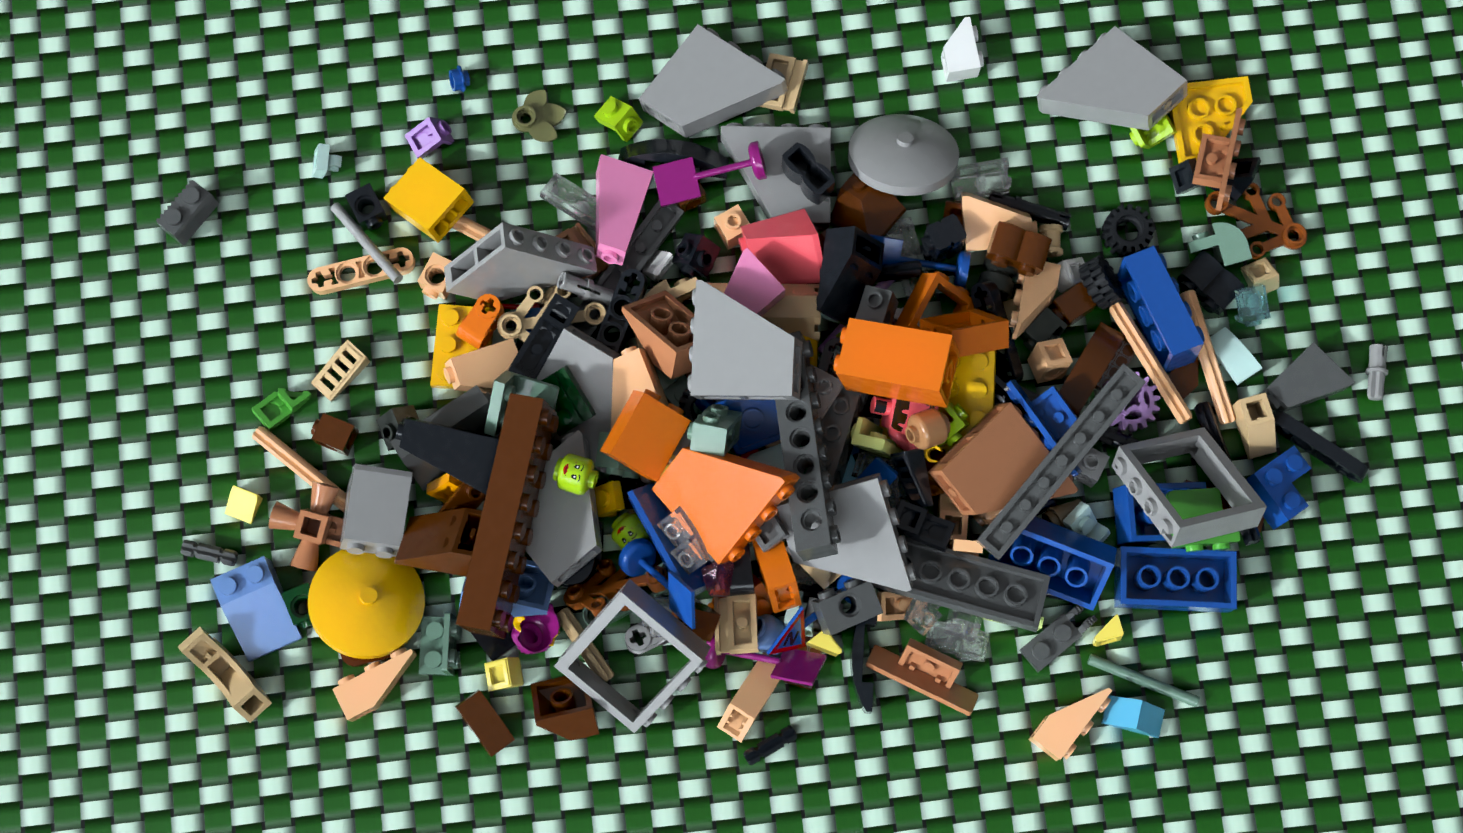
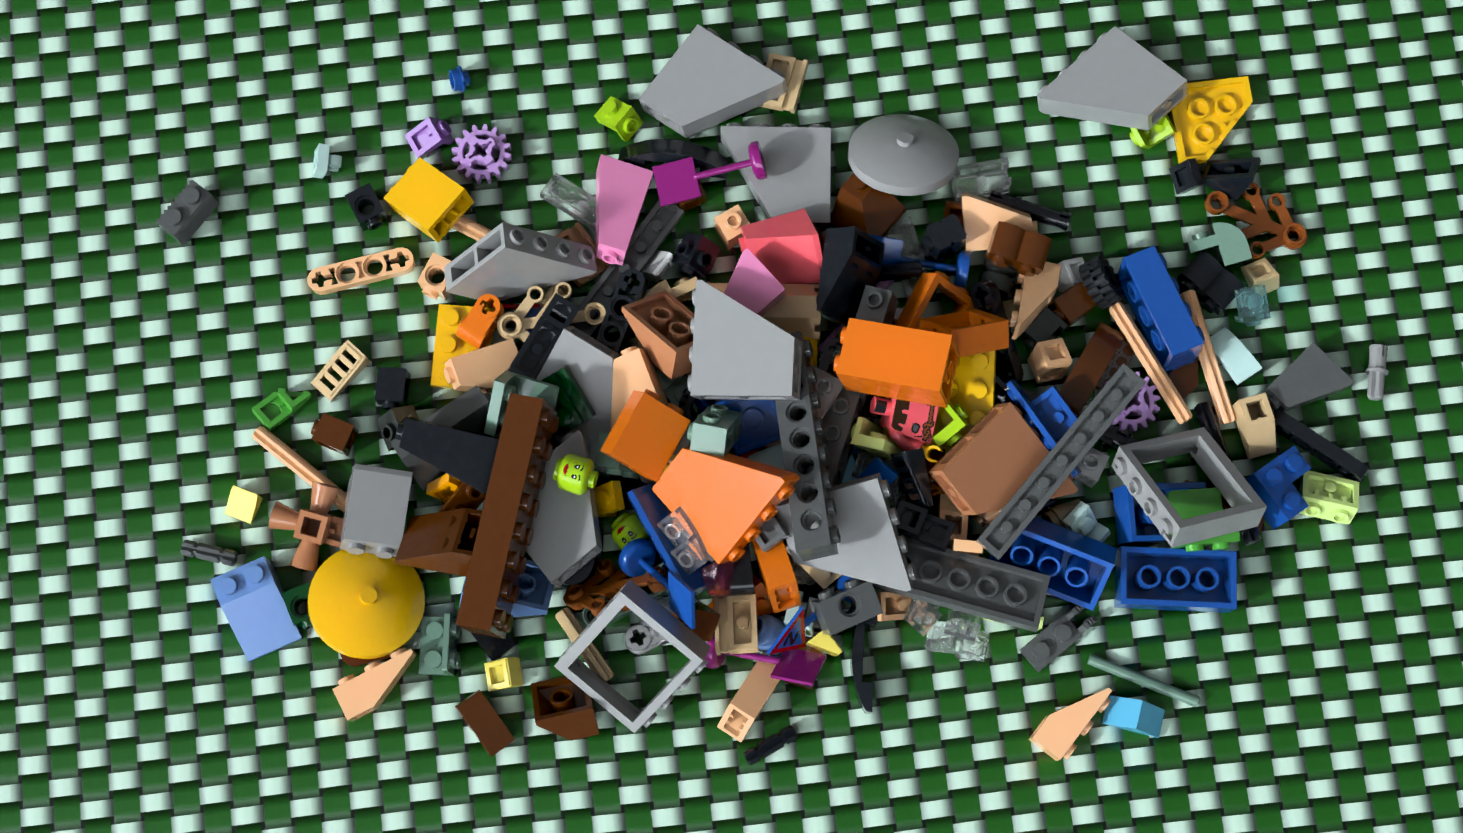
(226, 673): tan arch -> none
(366, 243): light grey bar -> none
(392, 387): none -> black brick
(477, 144): none -> lavender gear
(536, 632): magenta hair -> none
(543, 116): olive plate -> none
(569, 283): light grey pin -> none
(802, 169): black brick -> none
(925, 672): nougat bracket -> none
(927, 428): medium nougat head -> none
(960, 53): white slope -> none
(1054, 232): tan bush -> none
(1110, 633): light yellow slope -> none
(1133, 216): black tyre -> none
(1215, 162): nougat bracket -> none
(1329, 497): none -> yellowish green bracket

